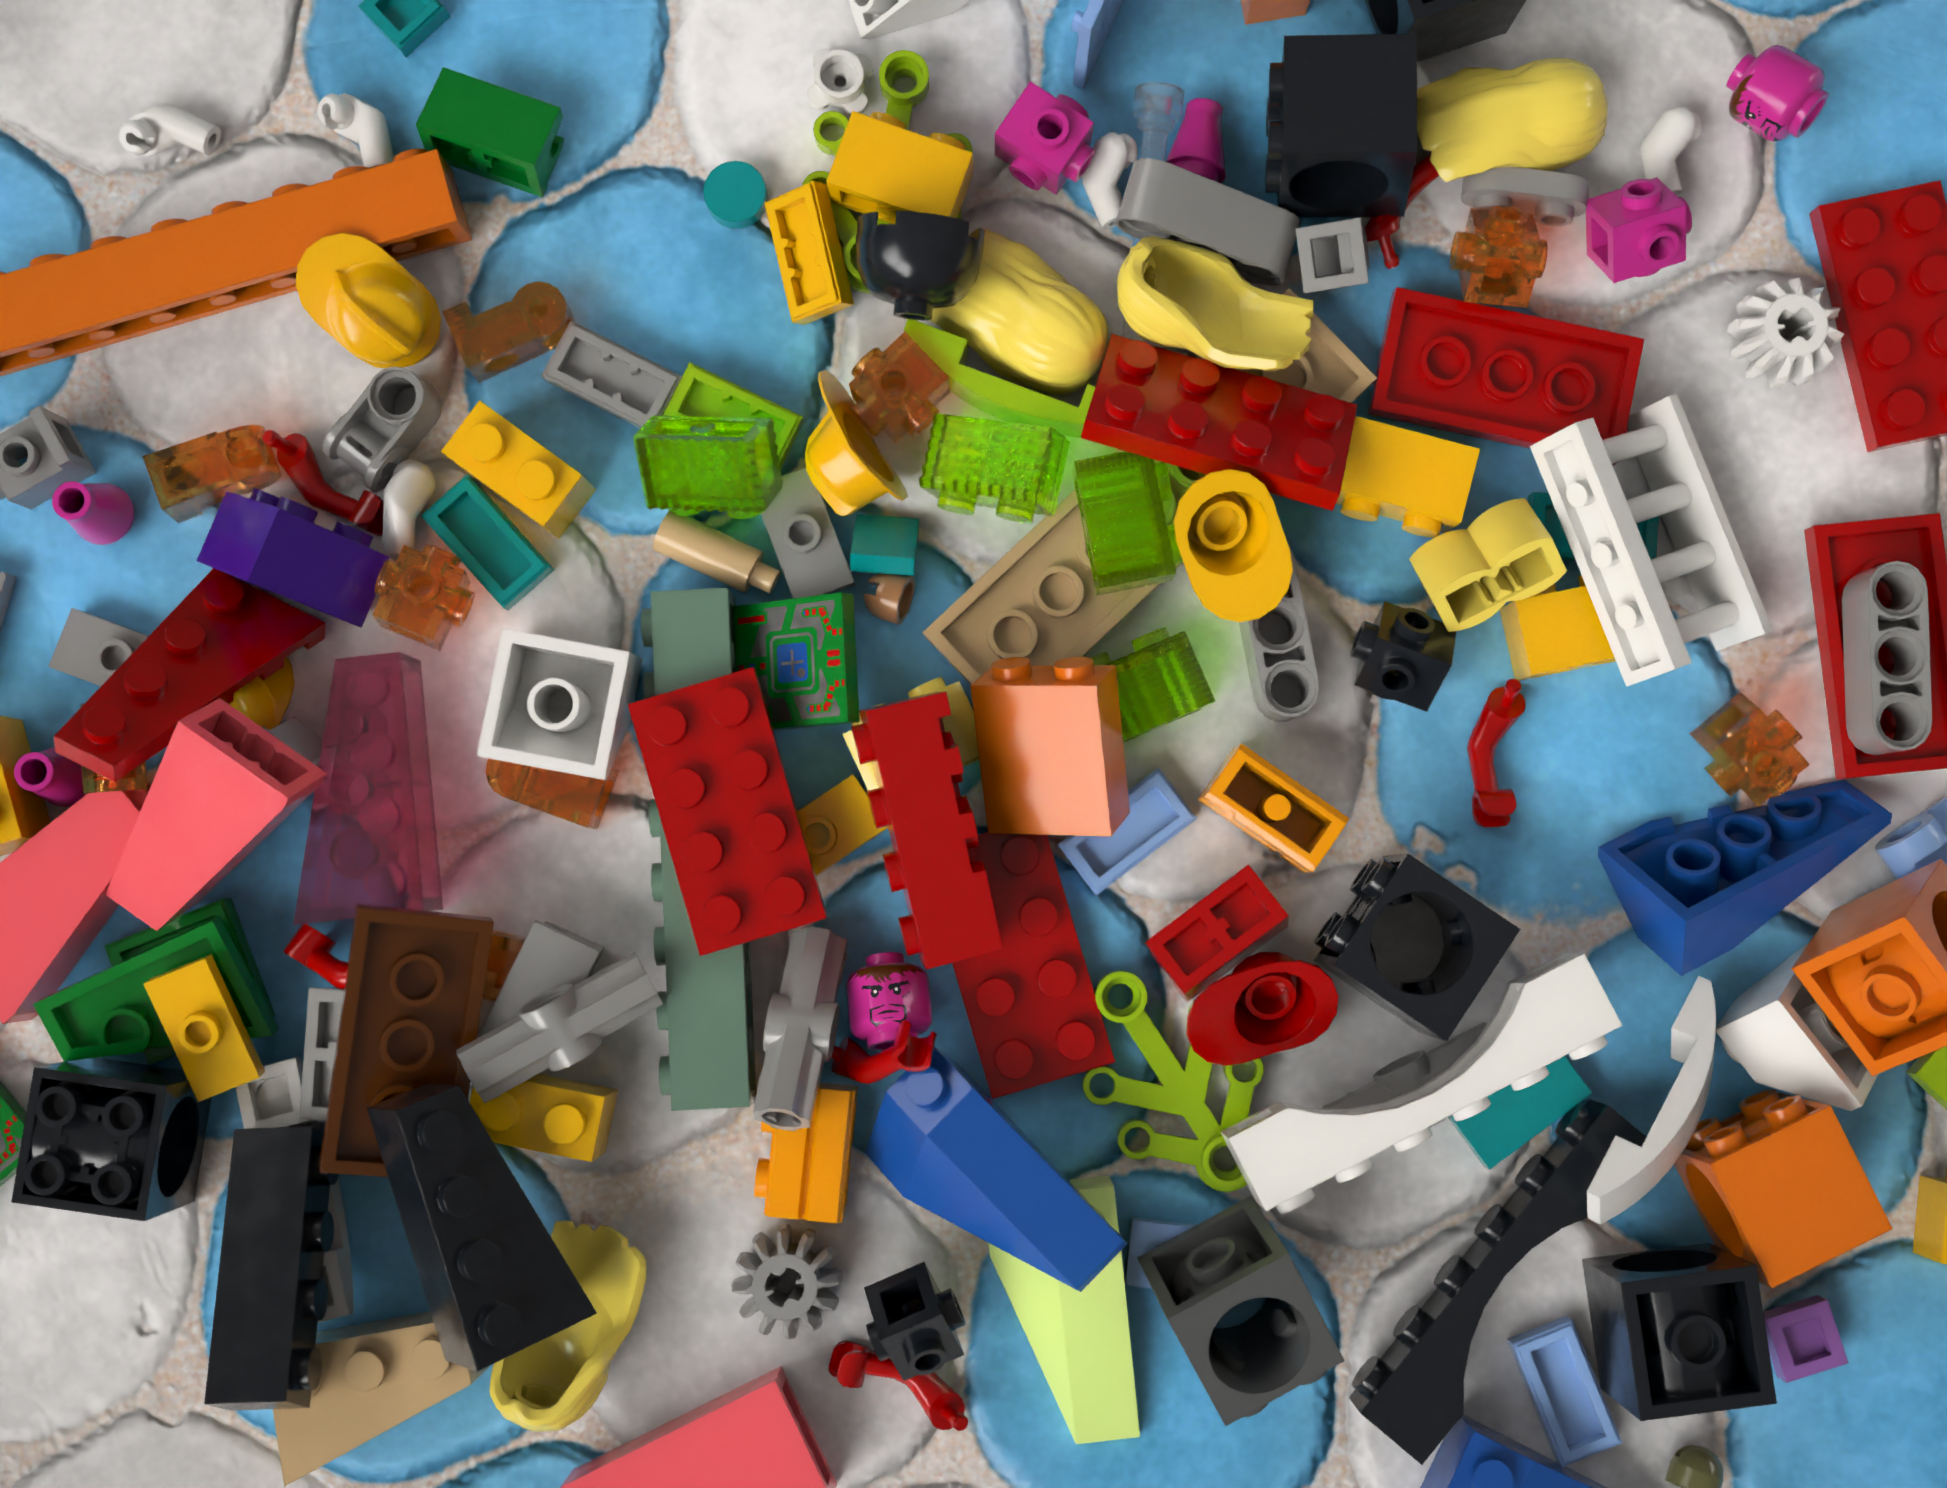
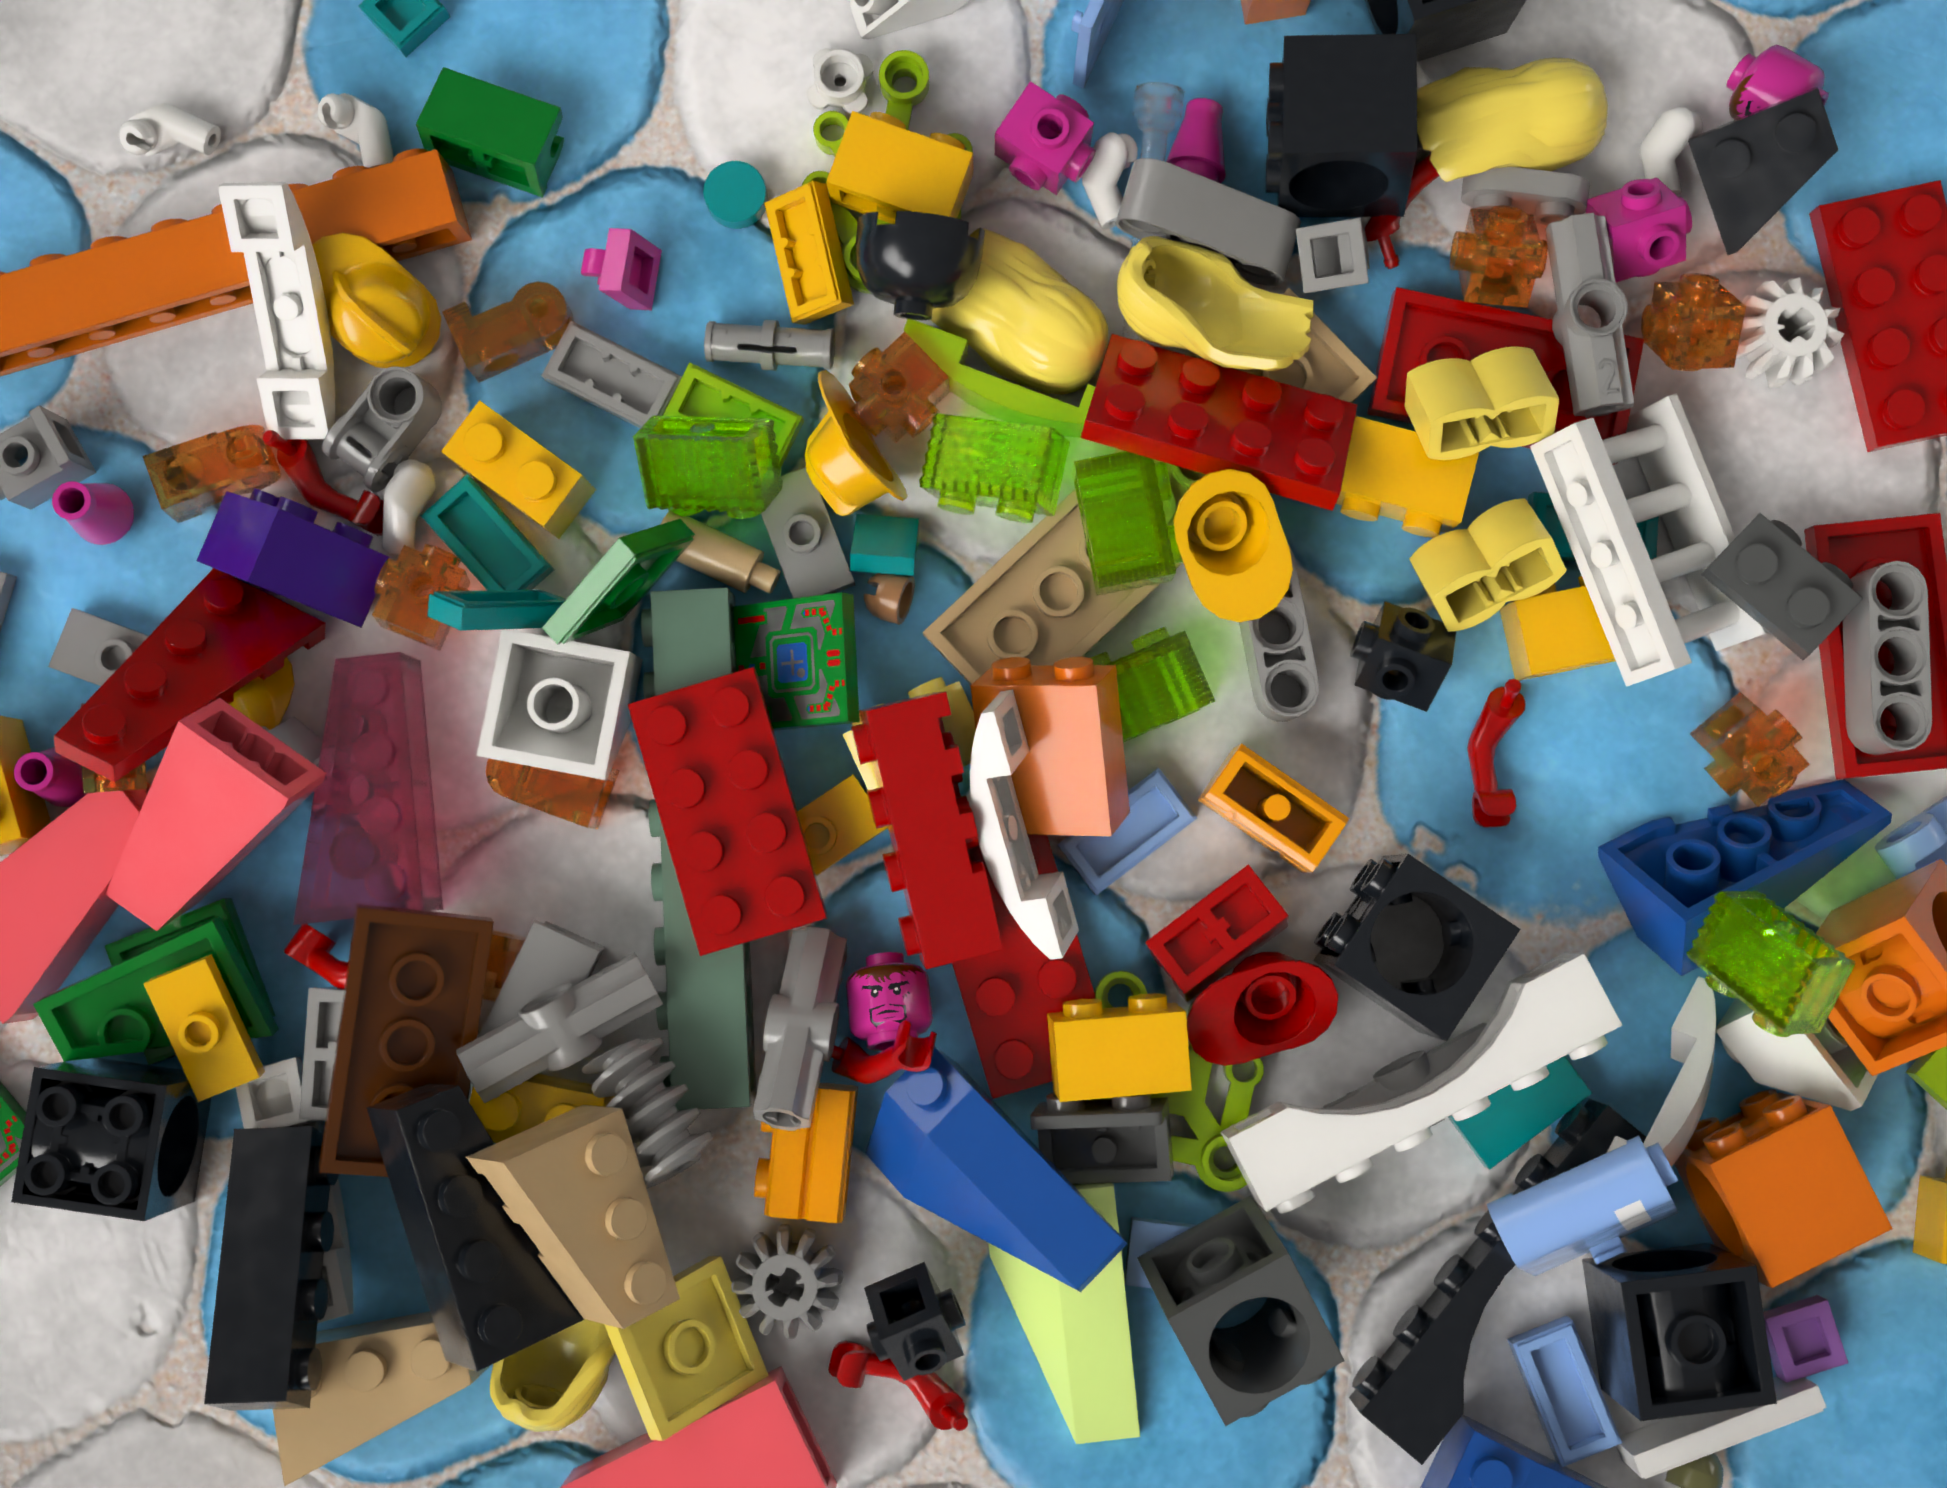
(288, 307): none -> white slope
(493, 608): none -> teal tile
(586, 1211): none -> tan wedge
(619, 581): none -> green tile
(625, 269): none -> dark pink tile
(649, 1108): none -> light grey piece
(689, 1352): none -> light yellow plate
(769, 345): none -> light grey pin
(1034, 900): none -> white slope
(1106, 1138): none -> dark grey bracket
(1119, 1048): none -> yellow brick
(1481, 403): none -> light yellow brick
(1585, 276): none -> light grey piece
(1586, 1208): none -> light blue door
(1693, 323): none -> clear orange brick
(1694, 1436): none -> white tile
(1761, 163): none -> black wing
(1770, 963): none -> clear neon green brick
(1783, 585): none -> dark grey bracket

